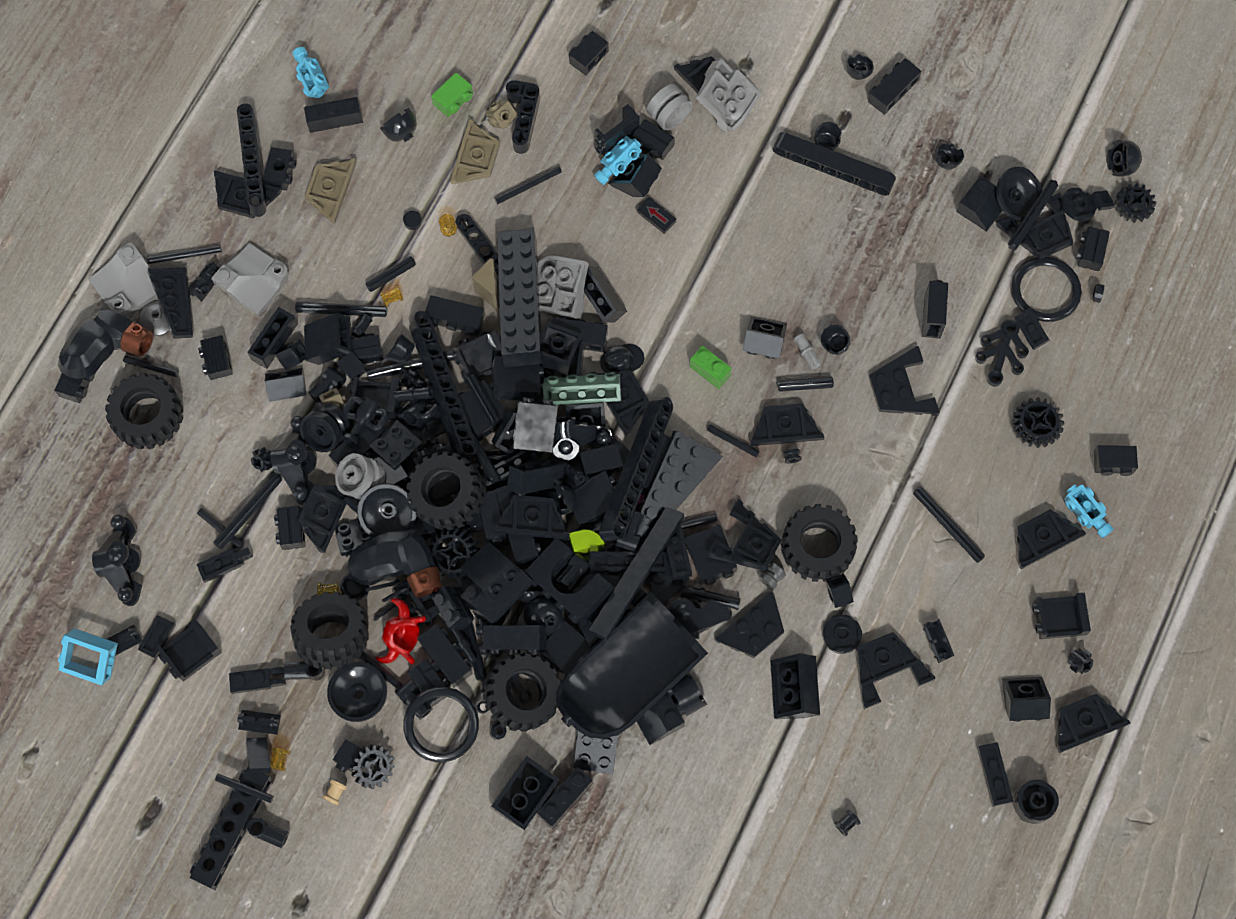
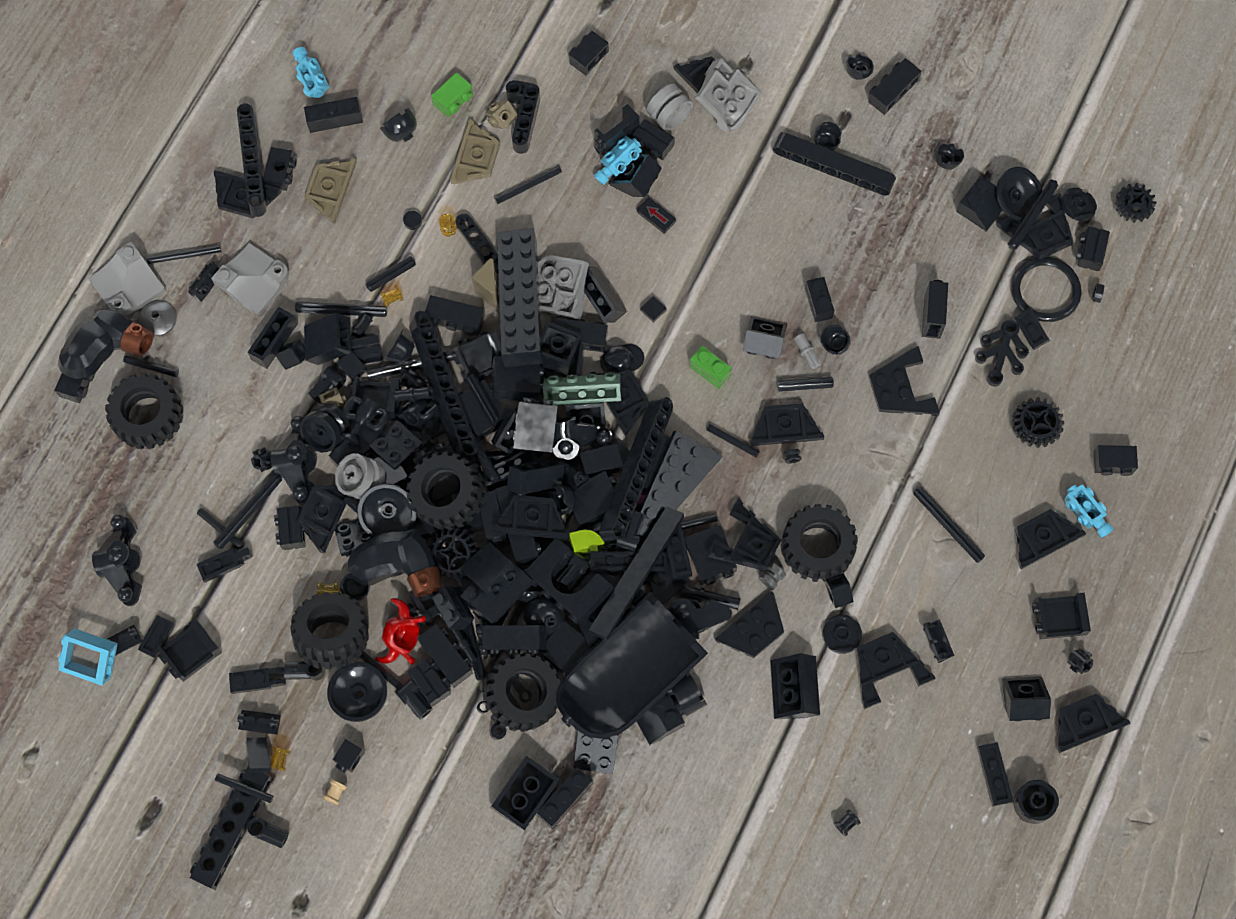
(173, 296): black wing -> none
(216, 357): black brick -> none
(285, 384): panel -> none
(367, 777): black gear -> none
(400, 591): black plant -> none
(441, 692): black wedge -> none
(653, 309): none -> black tile
(819, 299): none -> black brick
(1102, 200): black tile -> none
(1124, 158): black cylinder -> none

